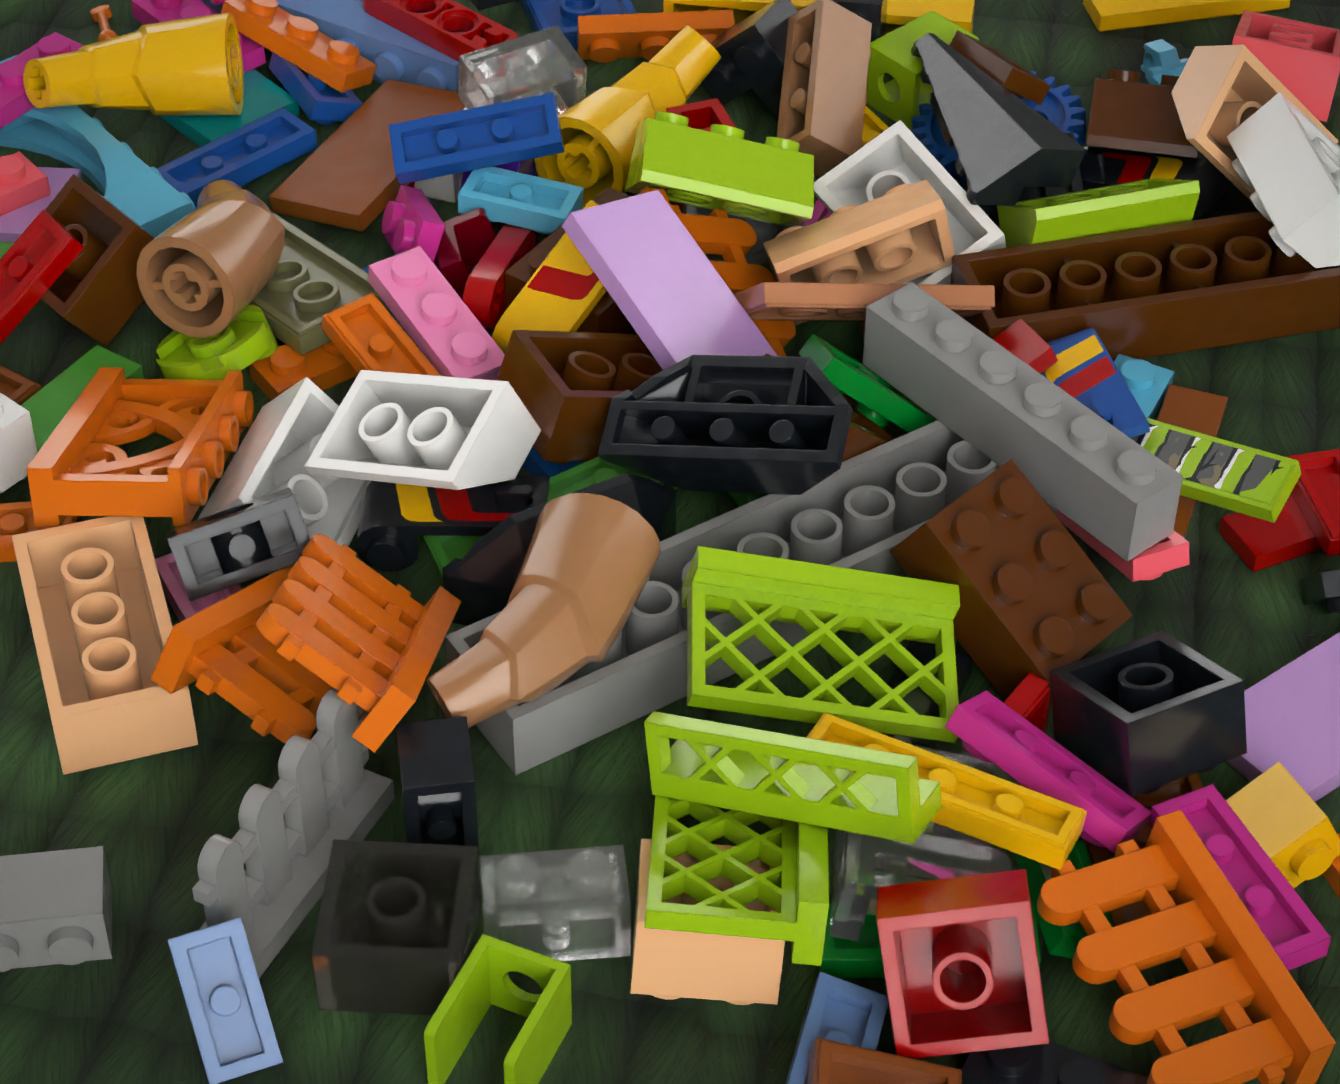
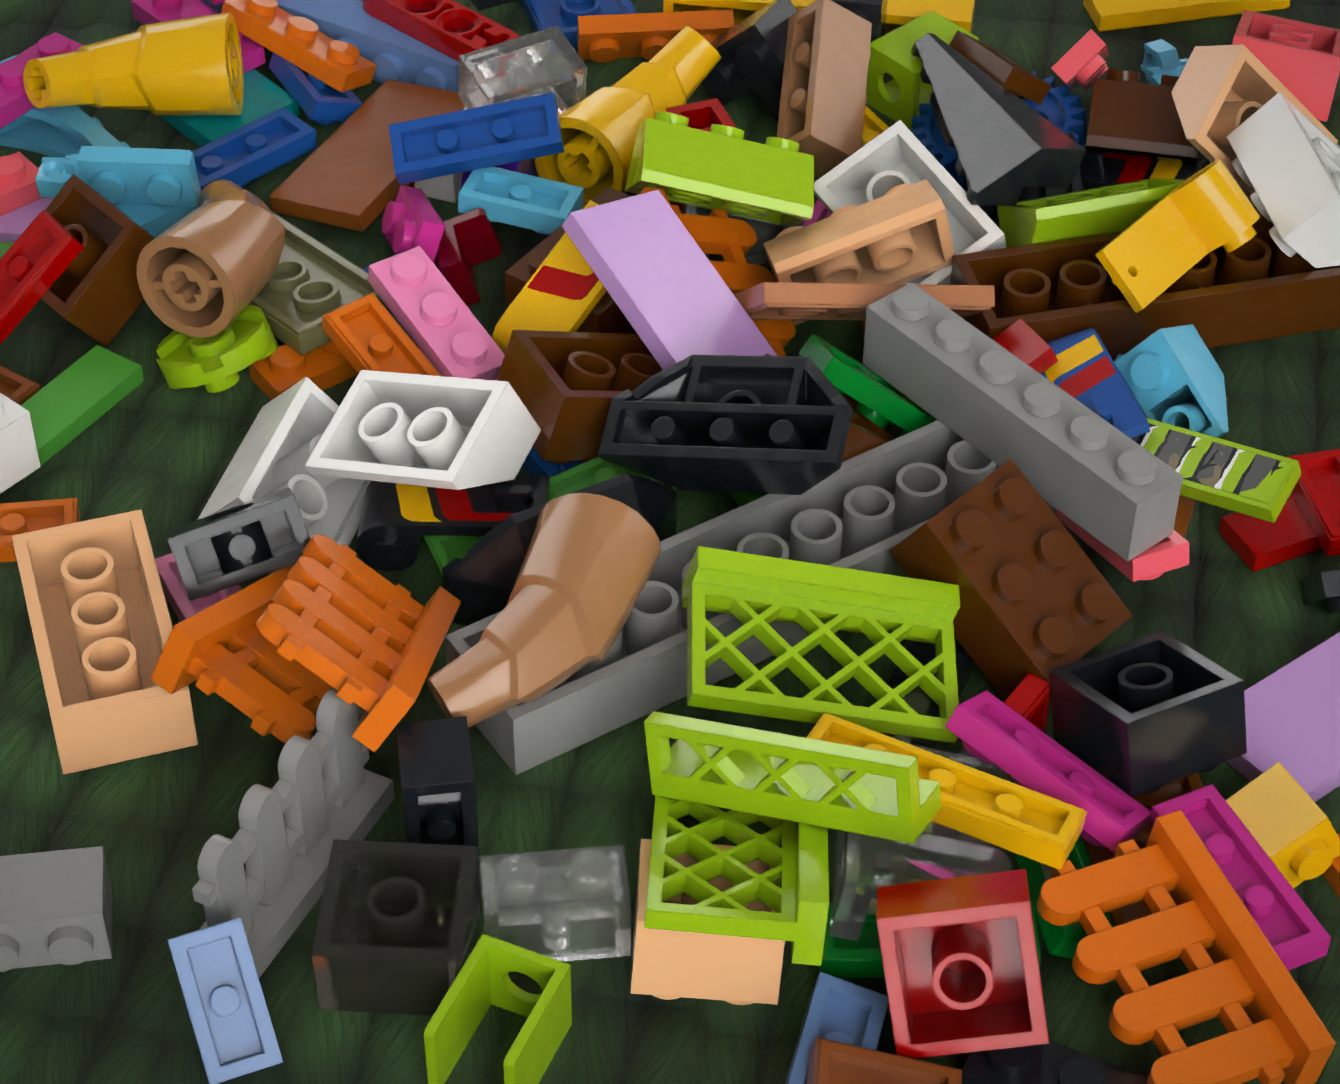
(88, 475): orange fence -> none
(101, 15): orange hinge -> none
(126, 175): none -> medium azure hinge
(486, 284): red beam -> none
(1083, 62): none -> coral plate
(1177, 380): none -> medium azure slope
(1178, 233): none -> yellow door

